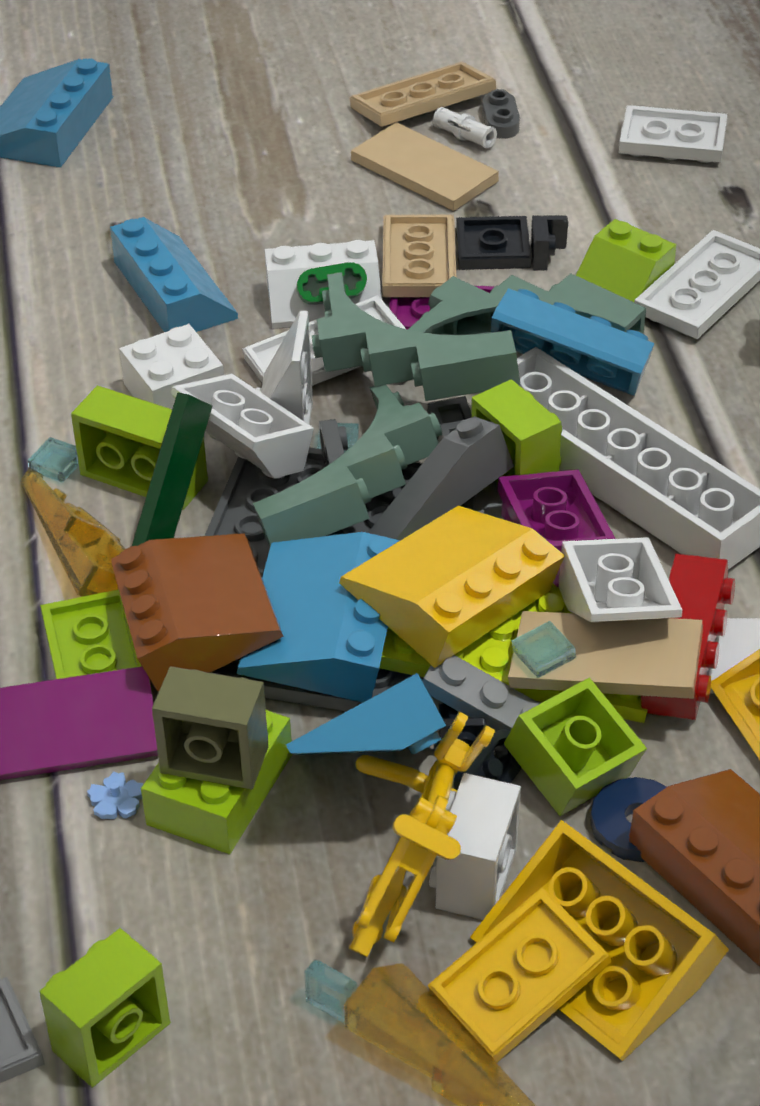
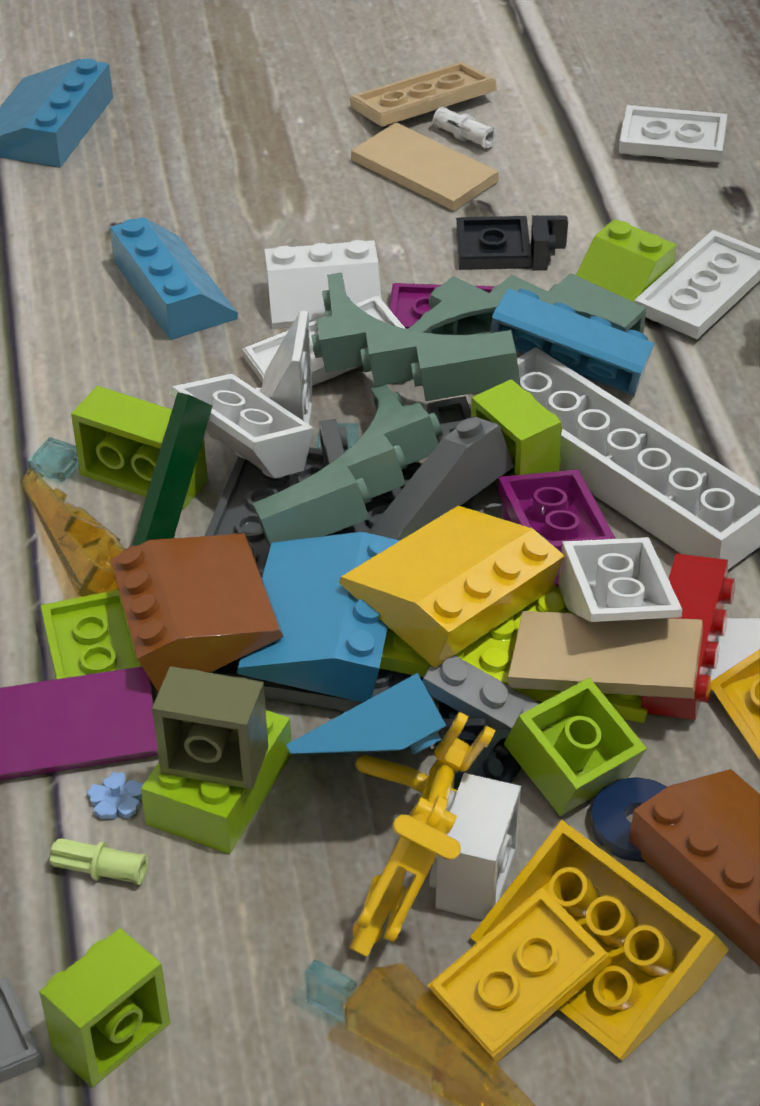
(99, 861): none -> yellowish green axle
(165, 361): white brick -> none
(321, 276): green beam -> none
(417, 254): tan tile -> none
(501, 113): dark grey plate -> none
(543, 649): clear light blue tile -> none

